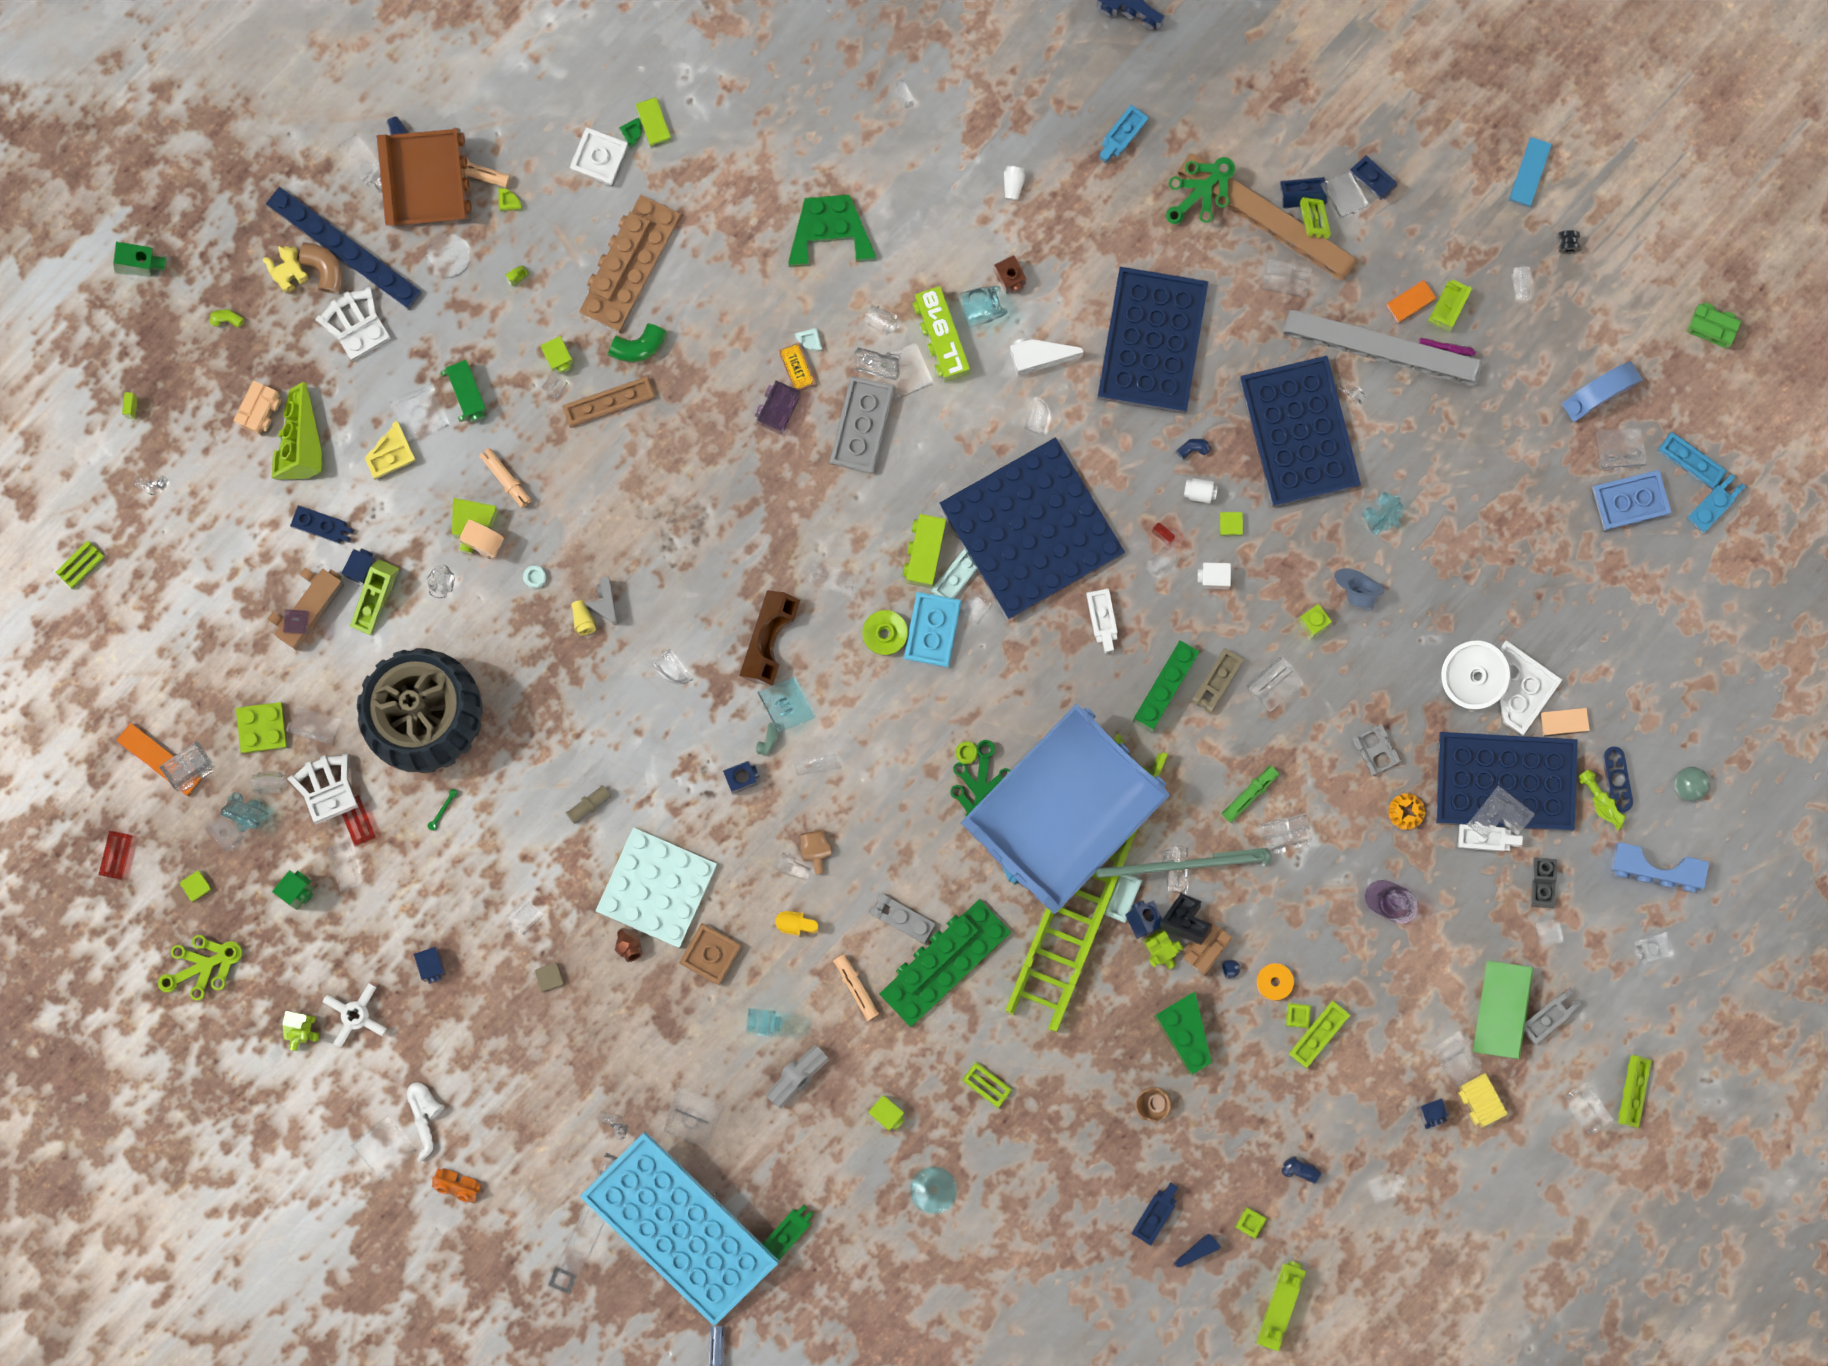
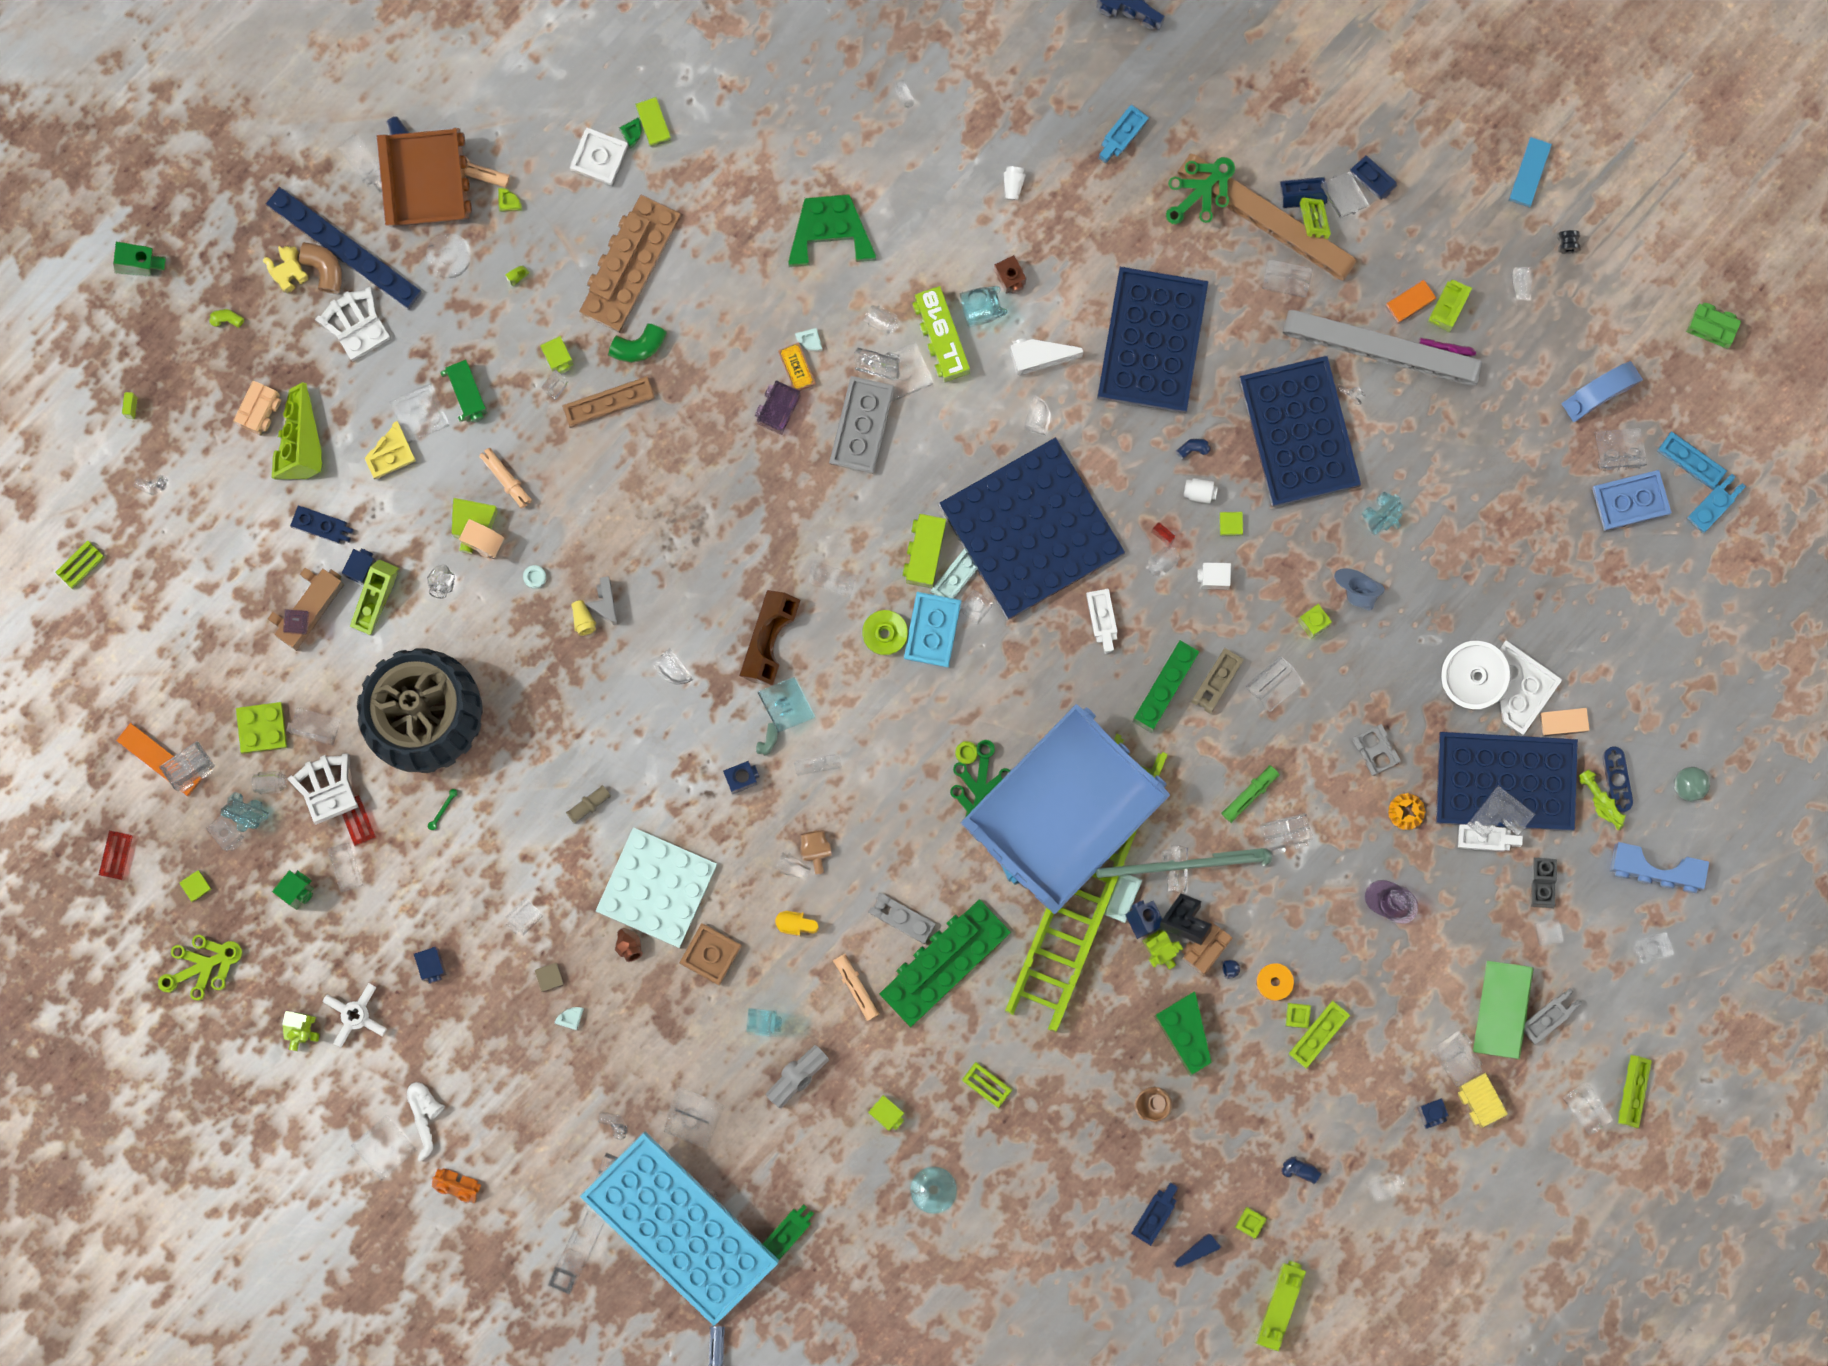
(570, 1018): none -> light aqua tile

